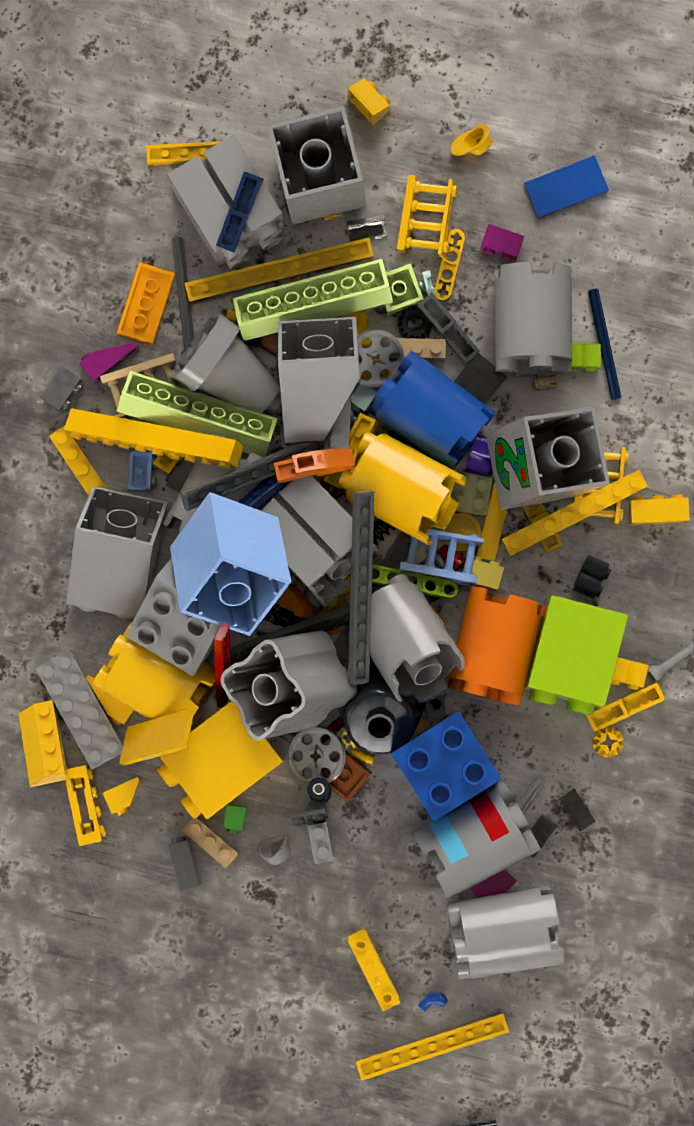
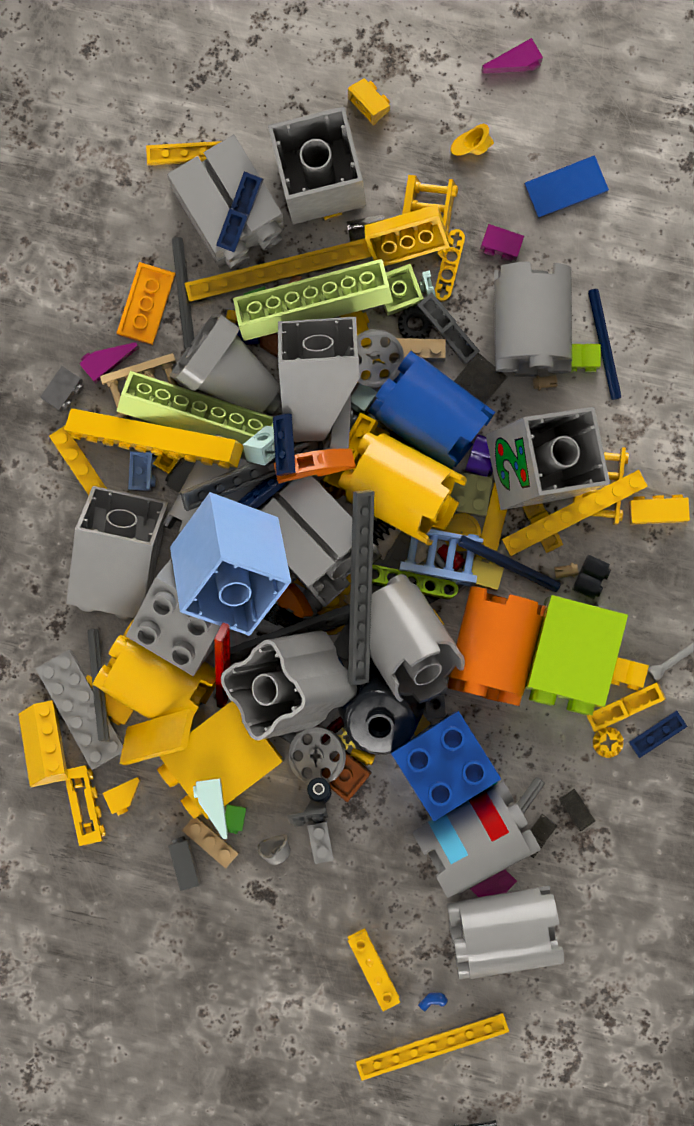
(99, 695): none -> dark grey axle
(211, 800): none -> light aqua slope
(260, 447): none -> light aqua brick
(284, 444): none -> dark blue plate
(407, 235): none -> yellow slope
(509, 563): none -> dark blue axle
(518, 59): none -> magenta slope
(566, 571): none -> tan pin
(657, 734): none -> dark blue plate

